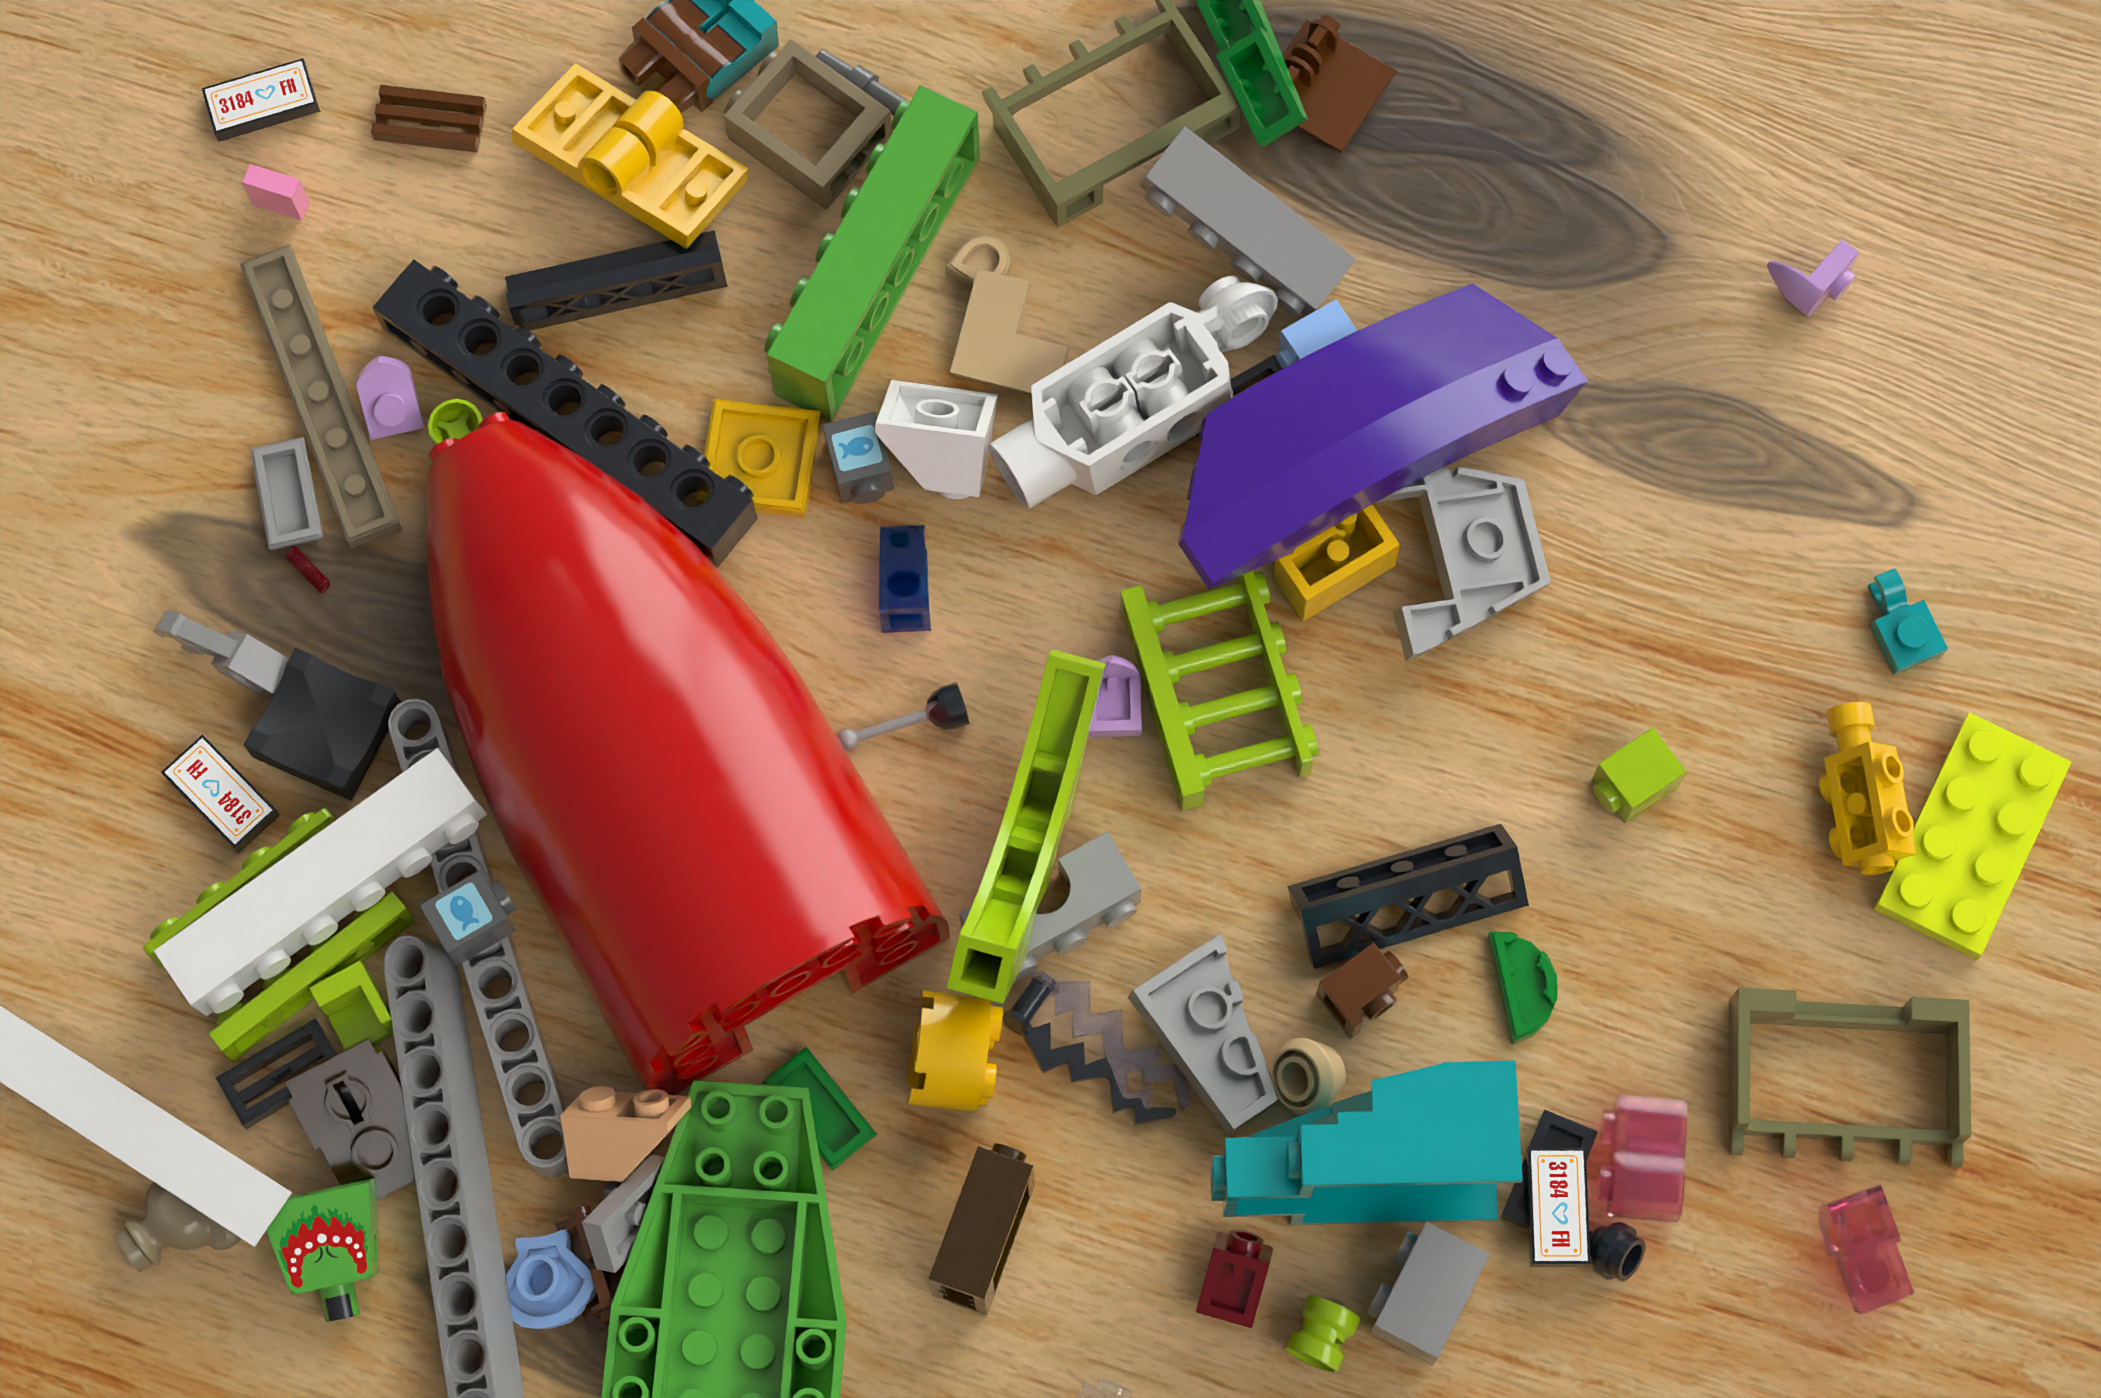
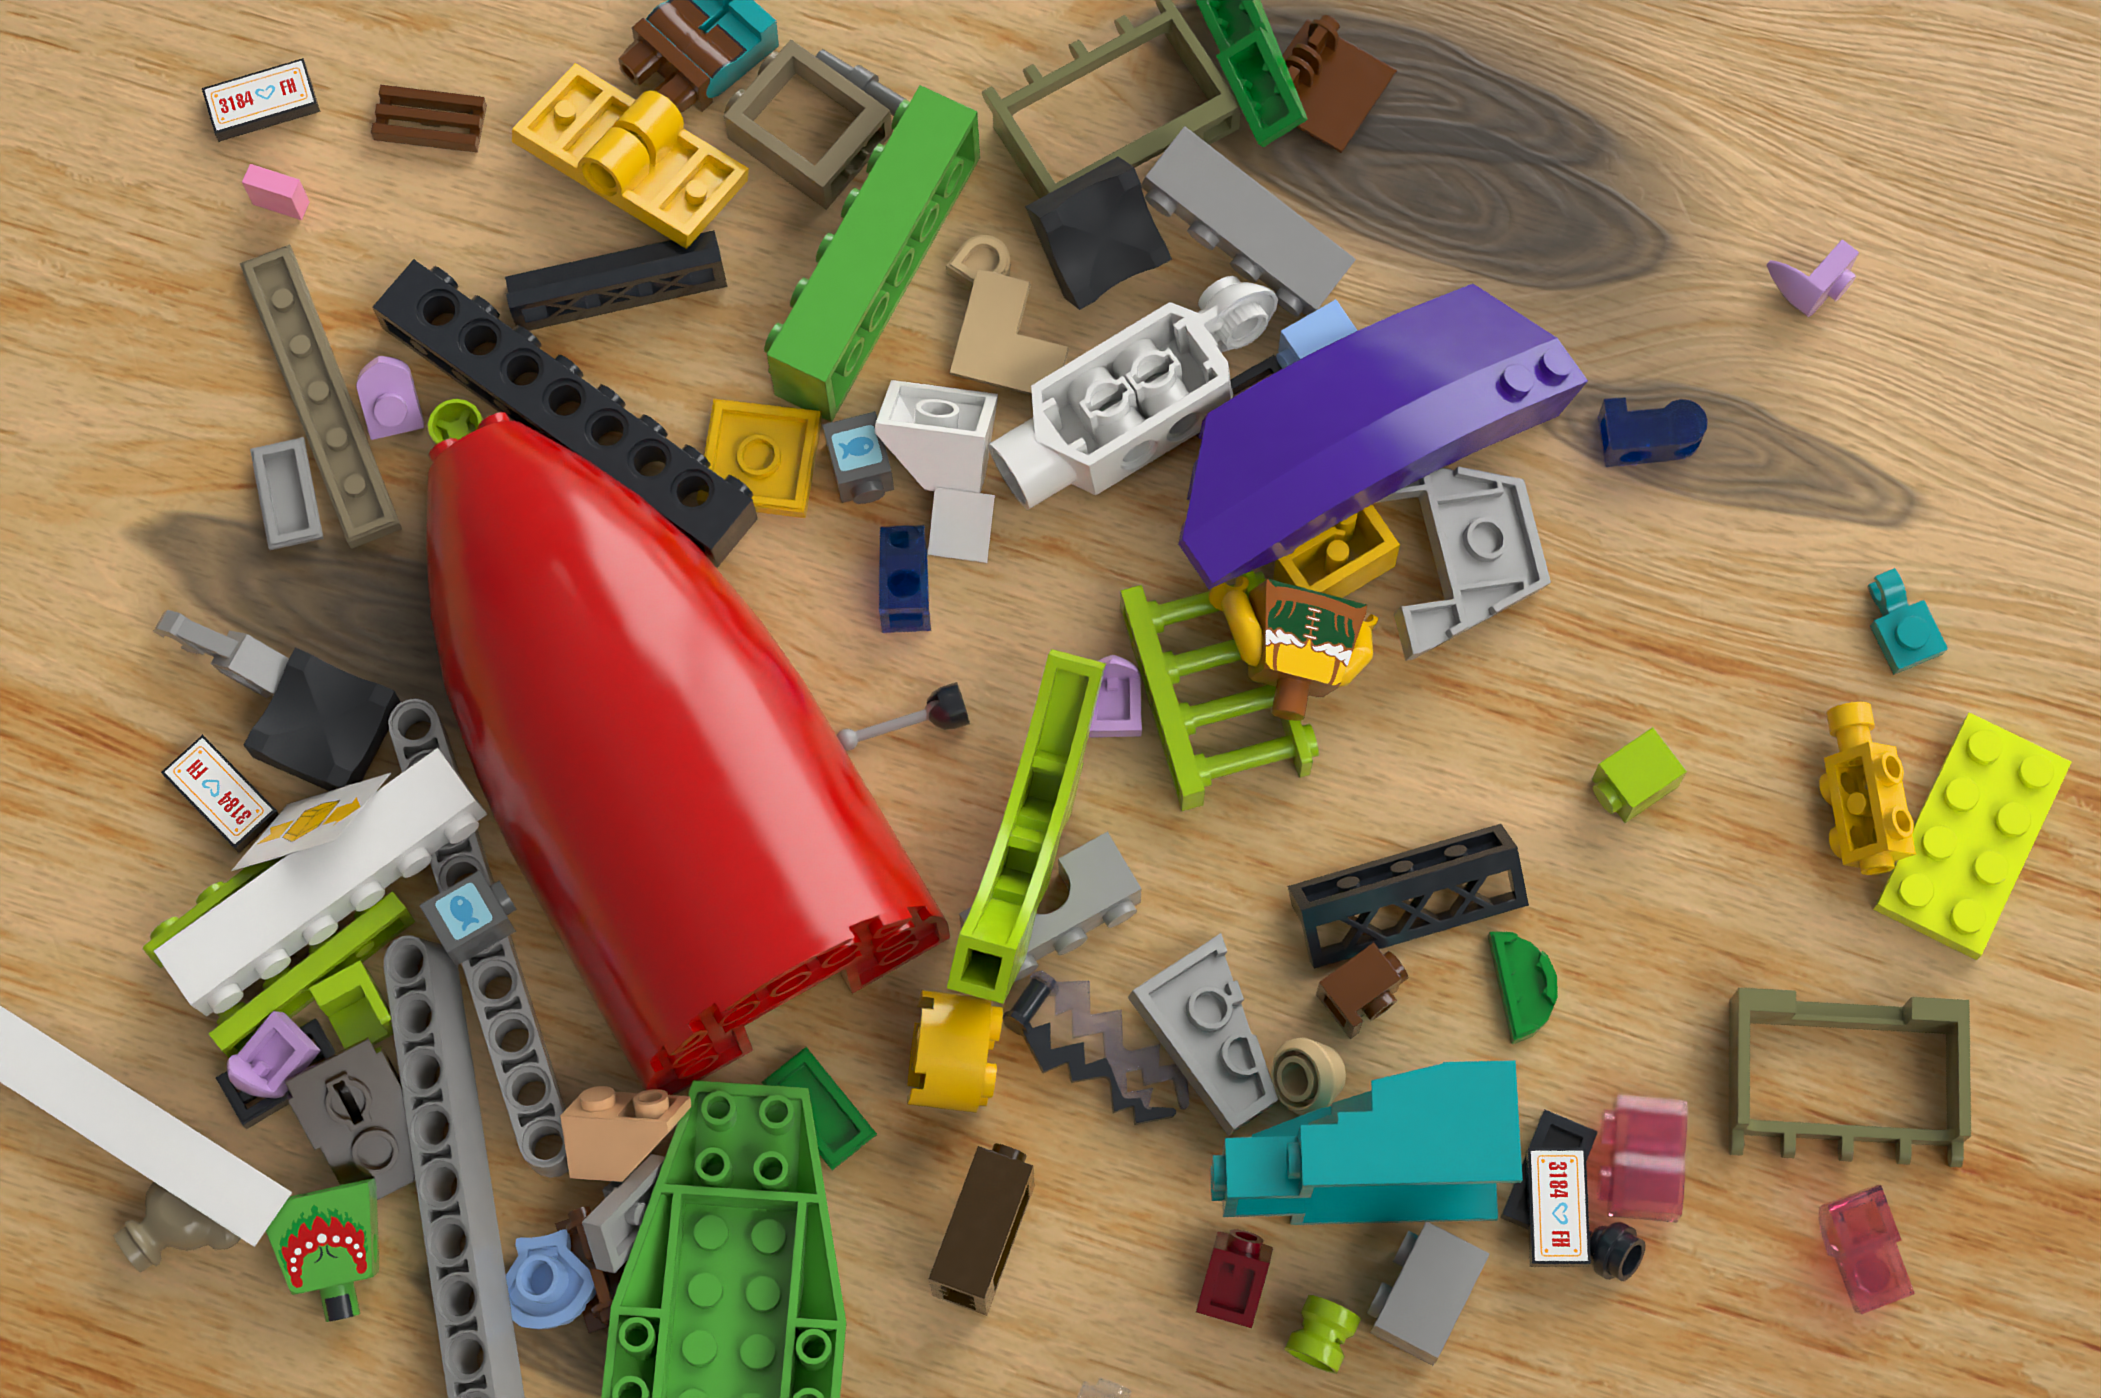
(271, 1057): none -> lavender plate
(311, 567): dark red leg -> none
(311, 822): none -> white sticker
(961, 524): none -> white sticker
(1097, 232): none -> black brick
(1296, 639): none -> torso
(1650, 433): none -> clear blue leg

